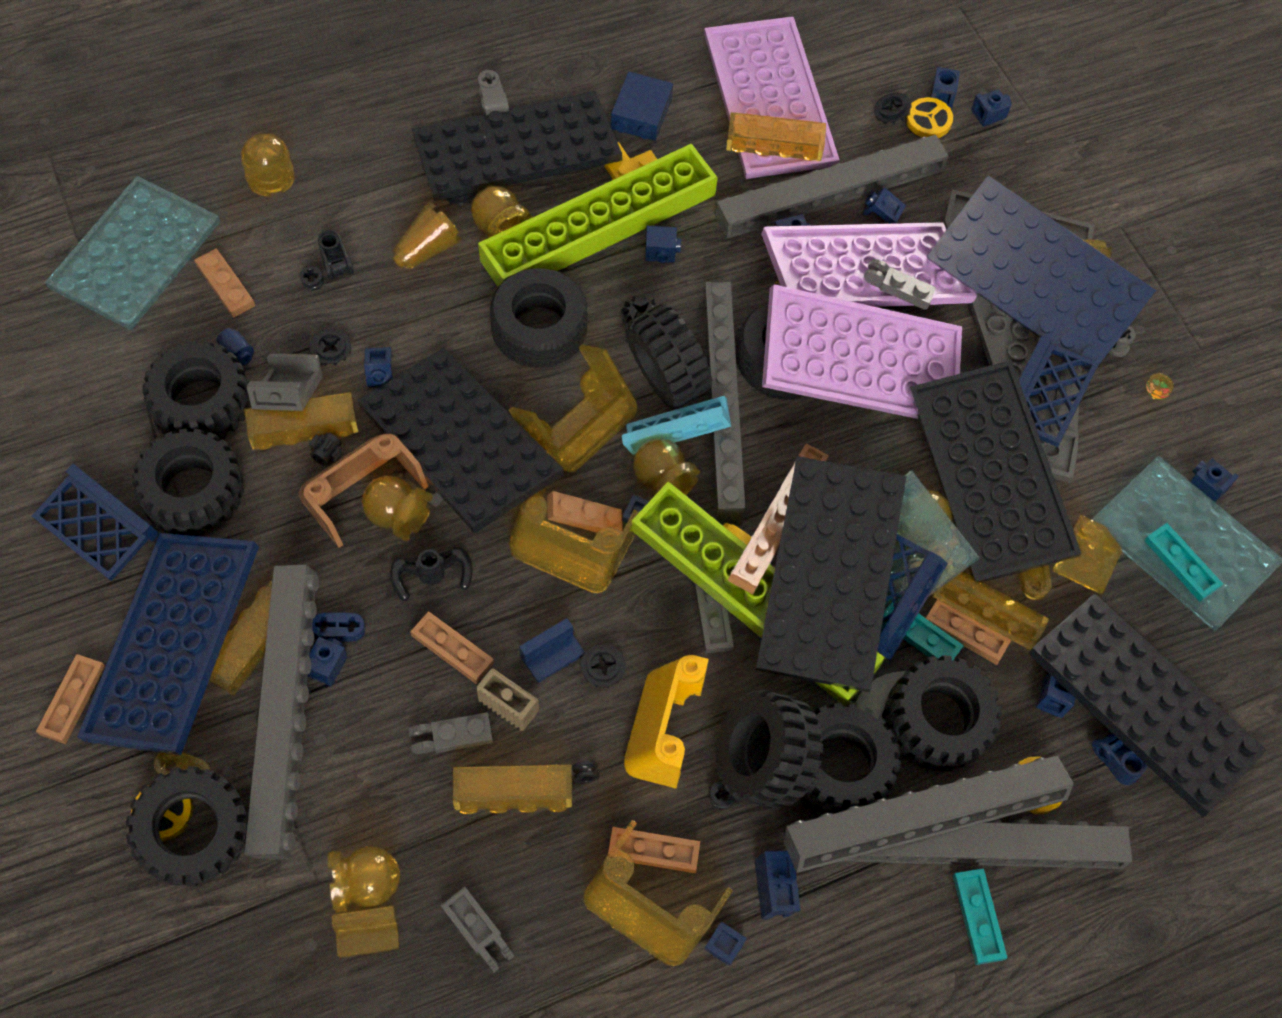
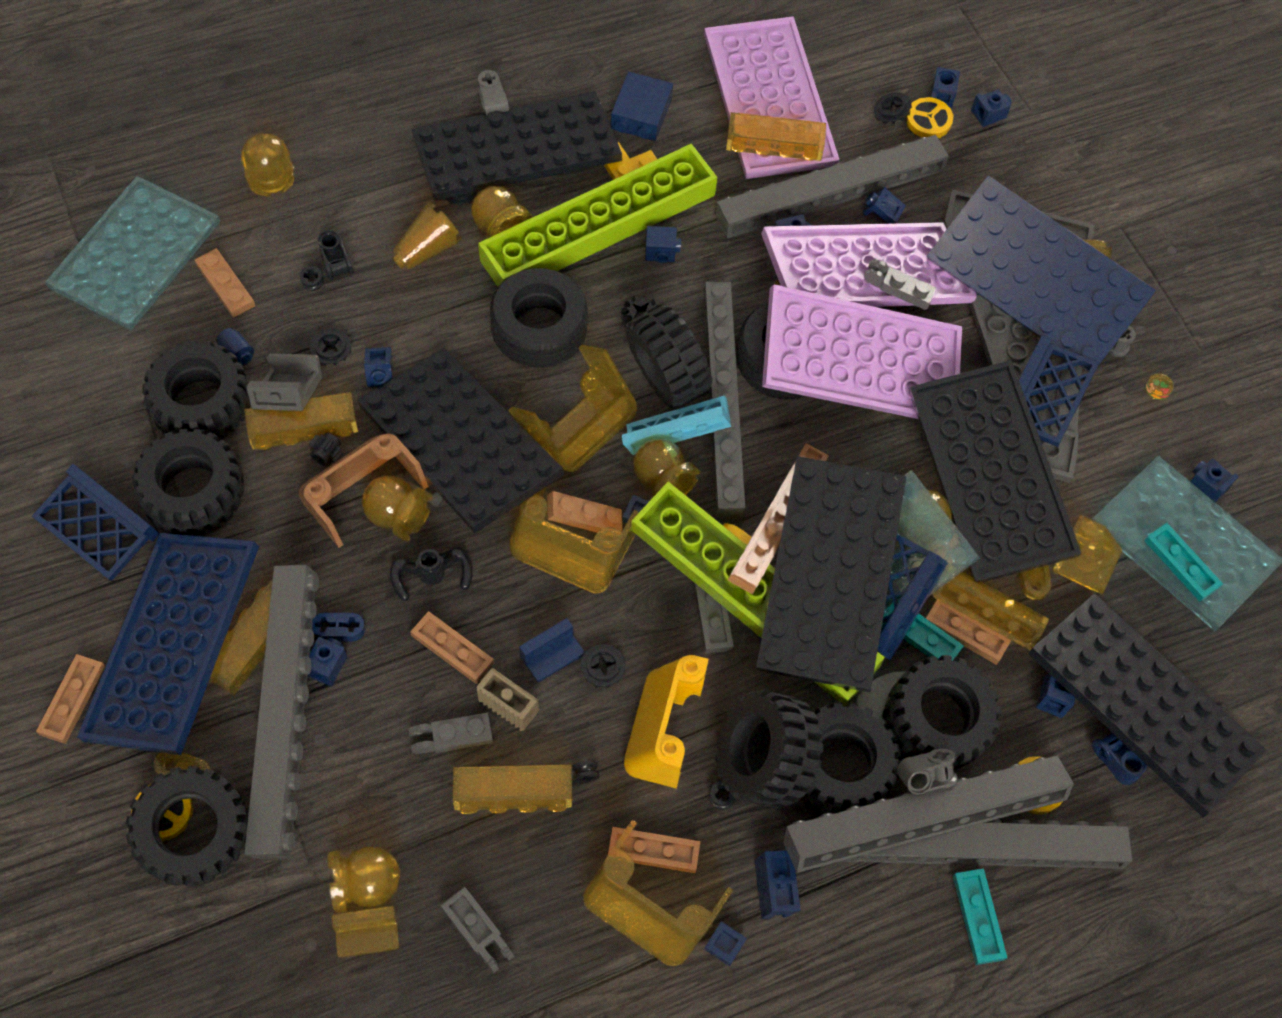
(932, 769): none -> dark grey piece

